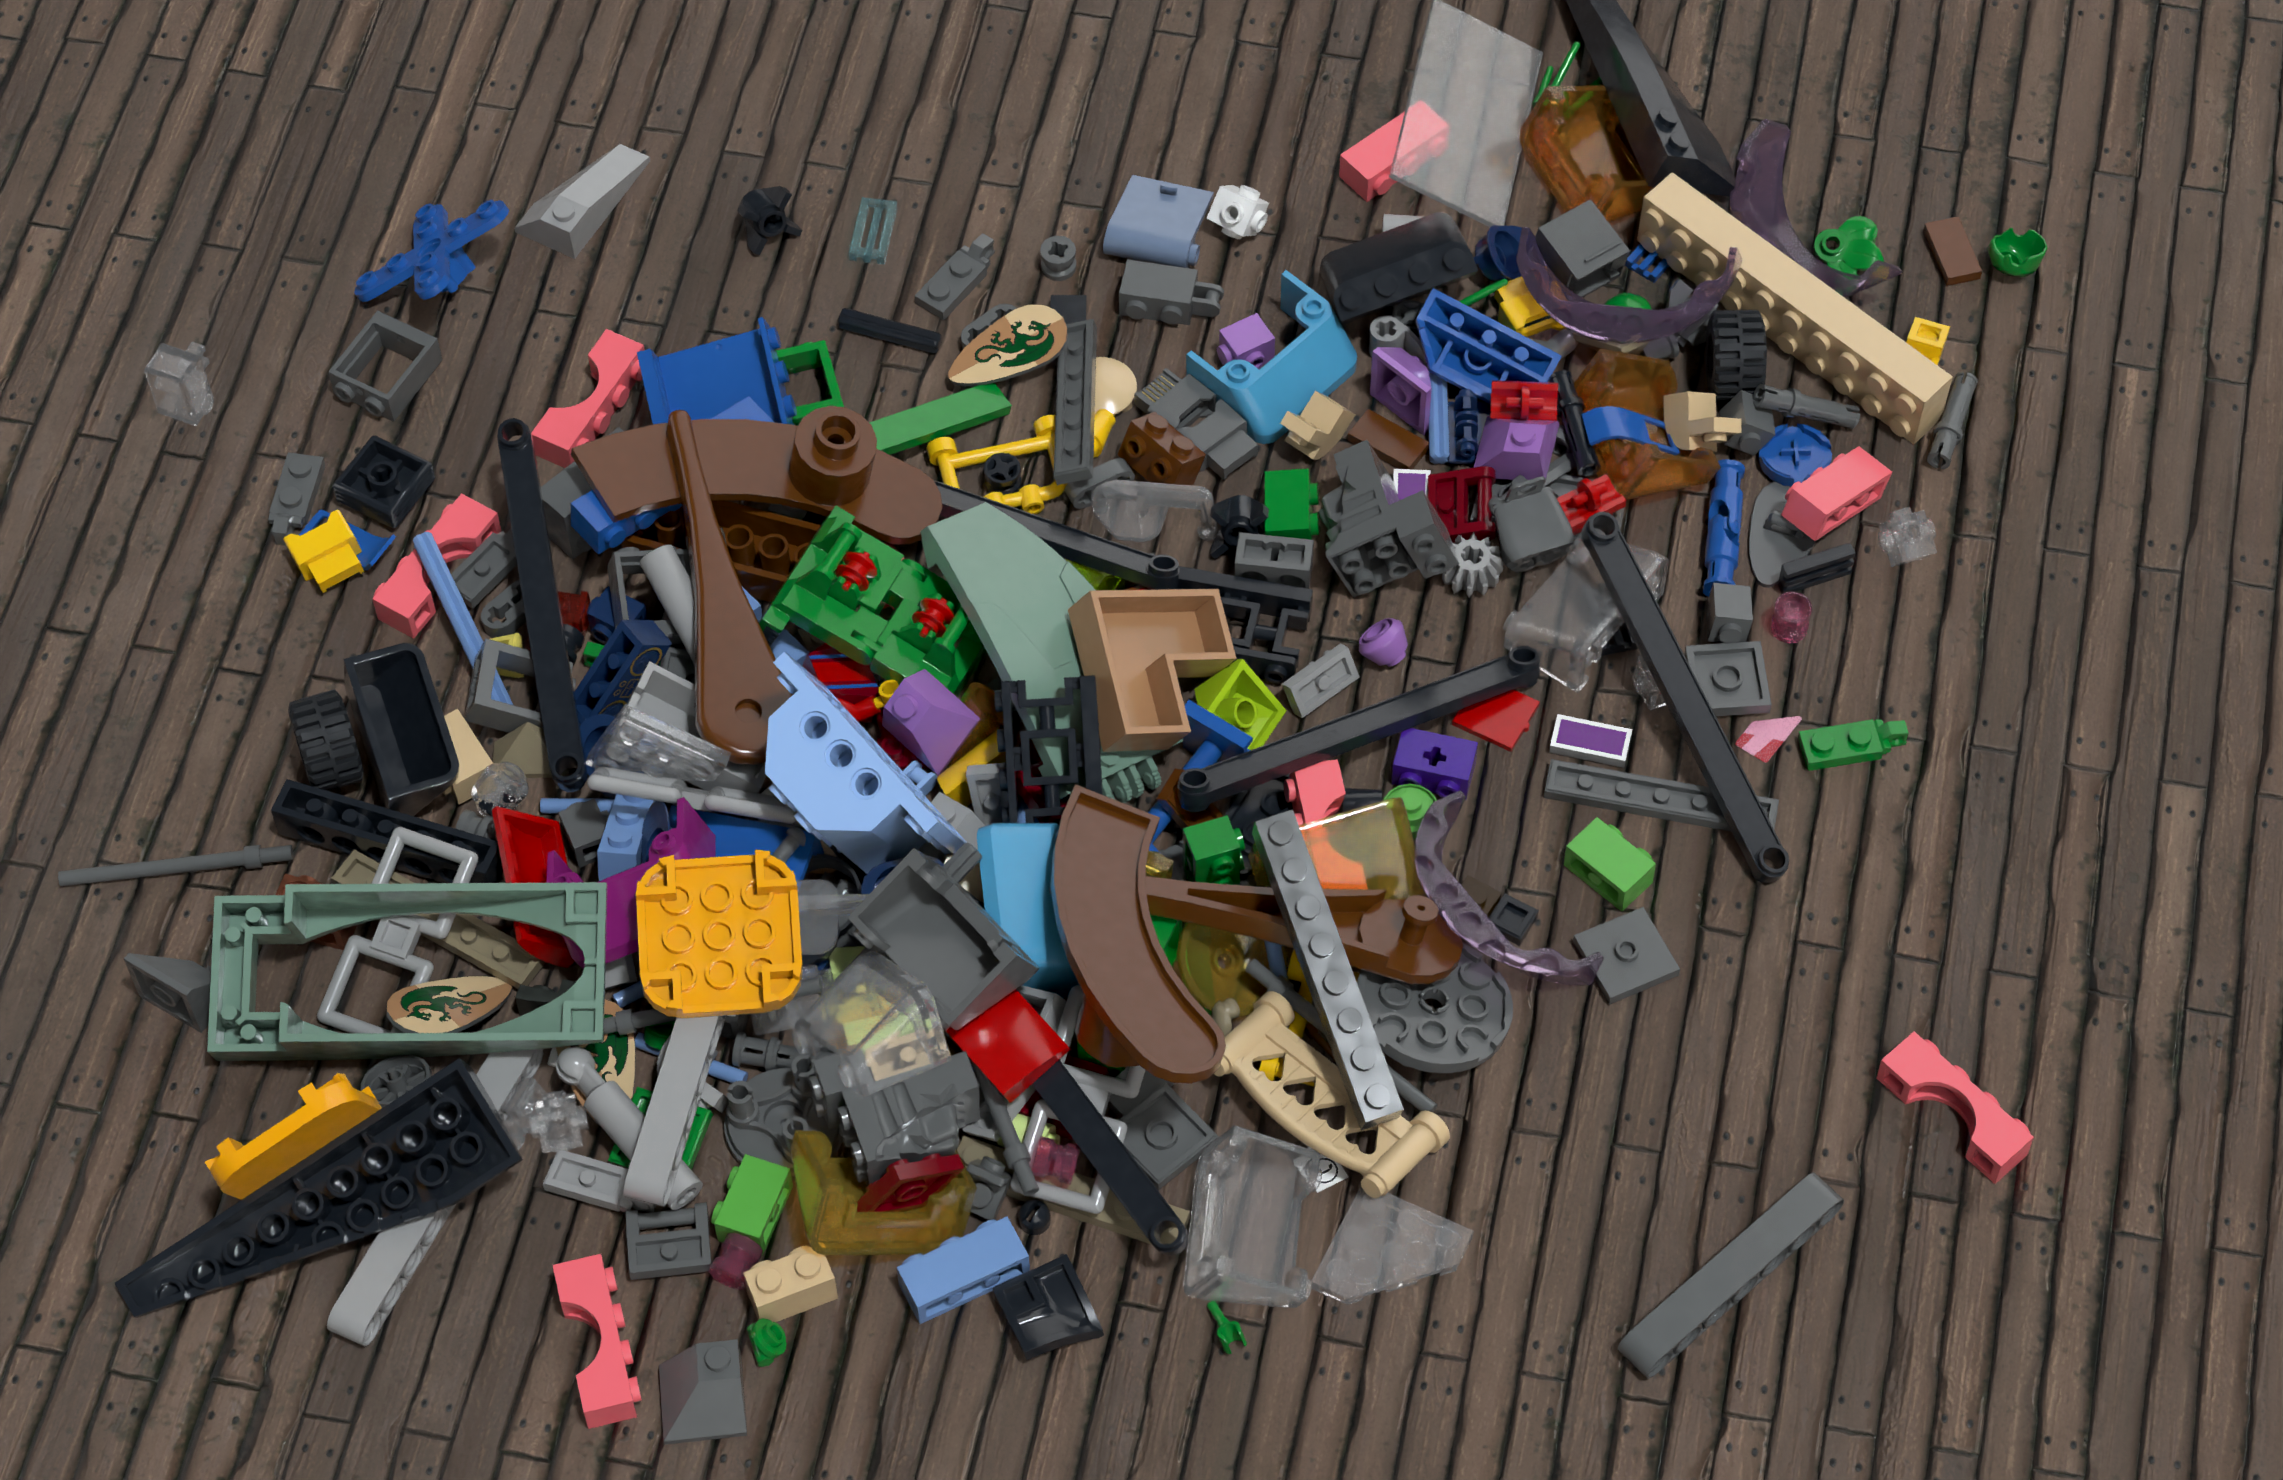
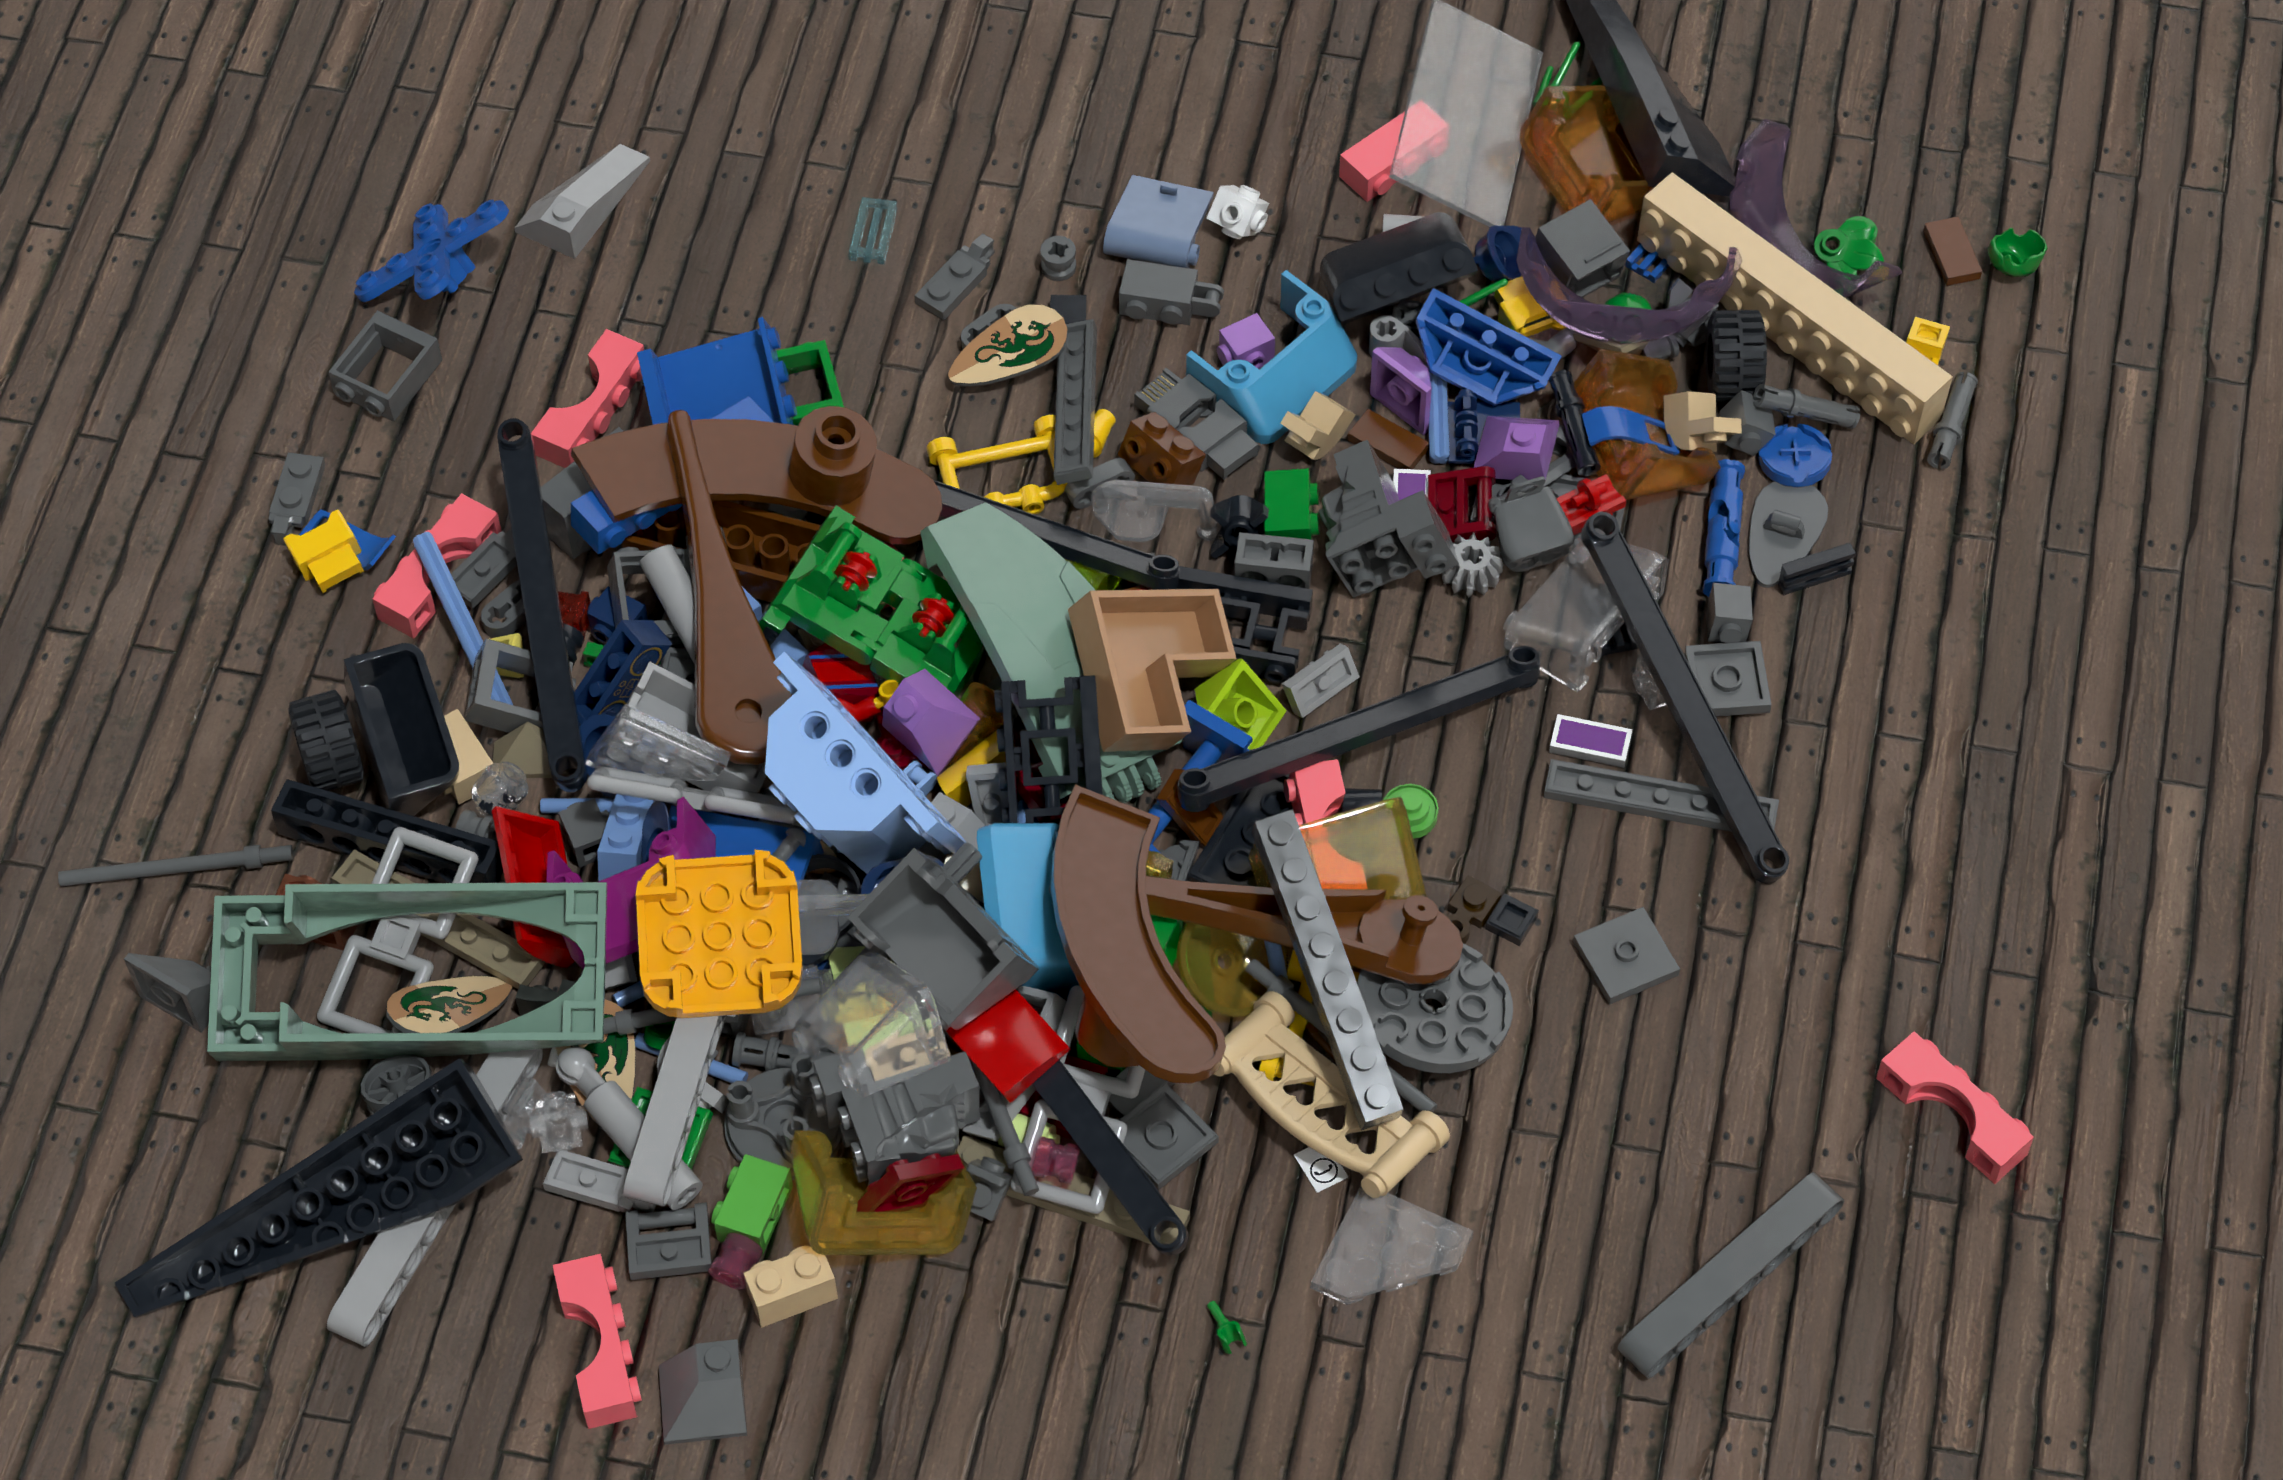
(180, 382): clear brick -> none
(325, 1117): light orange tile -> none
(383, 481): black brick -> none
(766, 216): black brick -> none
(766, 1340): green plate -> none
(890, 330): black axle -> none
(940, 418): green tile -> none
(962, 1269): medium blue brick -> none
(1008, 468): black wheel -> none
(1039, 1222): black hinge -> none
(1048, 1308): black plate -> none
(1114, 386): tan dish -> none
(1213, 852): green brick -> none
(1224, 1012): dark tan arm -> none
(1249, 1220): clear windscreen -> none
(1384, 642): medium lavender cone -> none
(1434, 762): dark purple brick -> none
(1470, 921): clear purple windscreen -> none
(1499, 718): red piece -> none
(1524, 400): red hips -> none
(1610, 863): bright green brick -> none
(1766, 736): clear pink sticker -> none
(1791, 617): clear pink wheel -> none
(1836, 493): coral brick -> none
(1850, 742): green hinge -> none
(1907, 536): clear brick -> none

